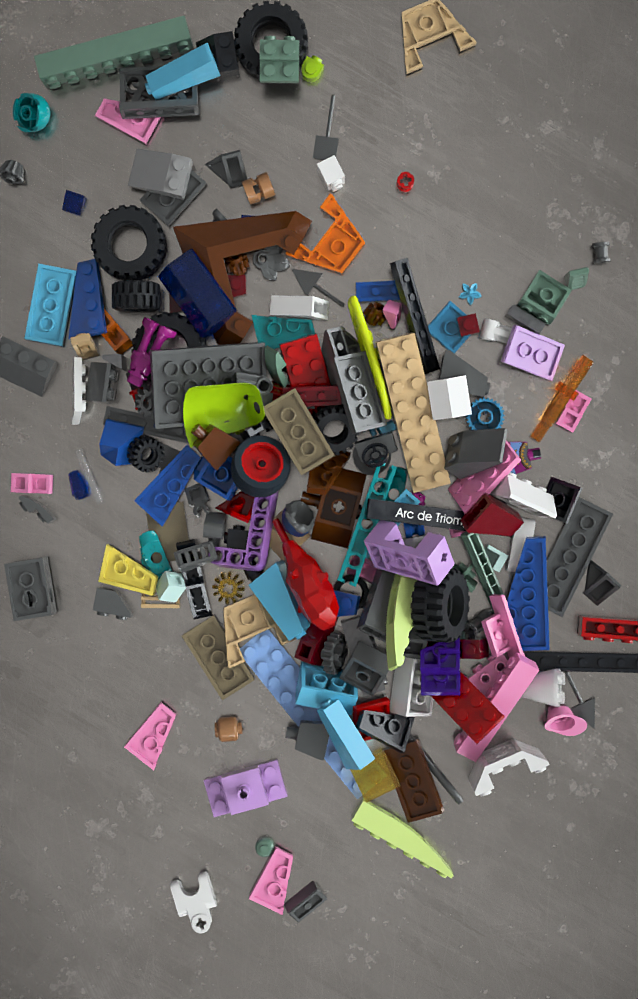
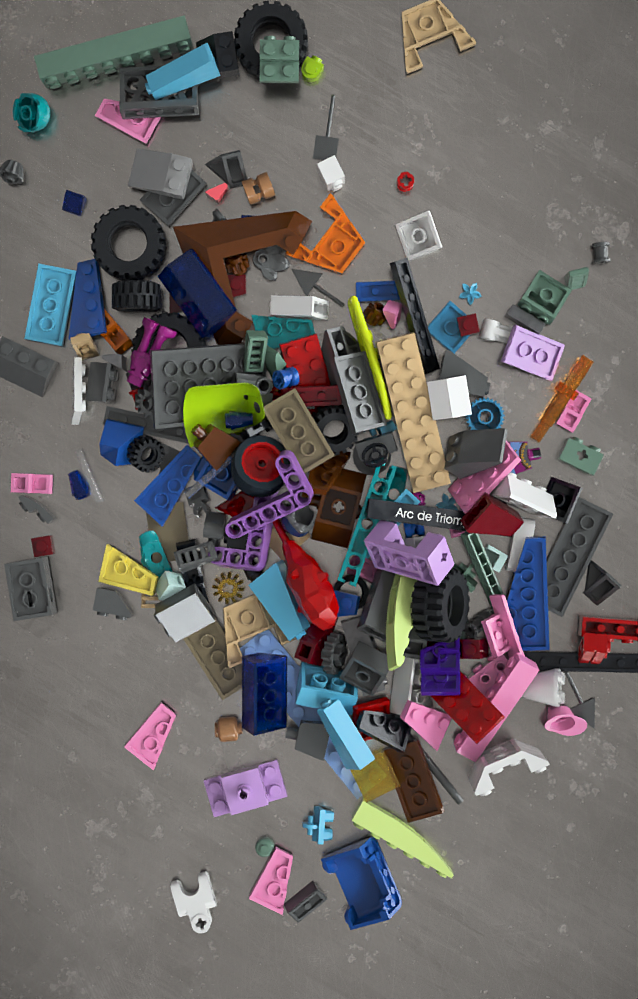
(42, 546): none -> dark red plate
(184, 613): none -> brick
(206, 478): none -> clear bar
(217, 192): none -> coral slope
(238, 419): none -> clear blue cone
(255, 338): none -> sand green slope
(264, 692): none -> clear blue slope
(275, 503): none -> medium lavender beam
(285, 378): none -> blue wheel
(316, 825): none -> medium azure hips
(365, 883): none -> blue windscreen
(418, 235): none -> white slope
(427, 722): none -> bright pink wing
(447, 503): none -> medium azure plant
(569, 455): none -> sand green brick
(593, 648): none -> red brick

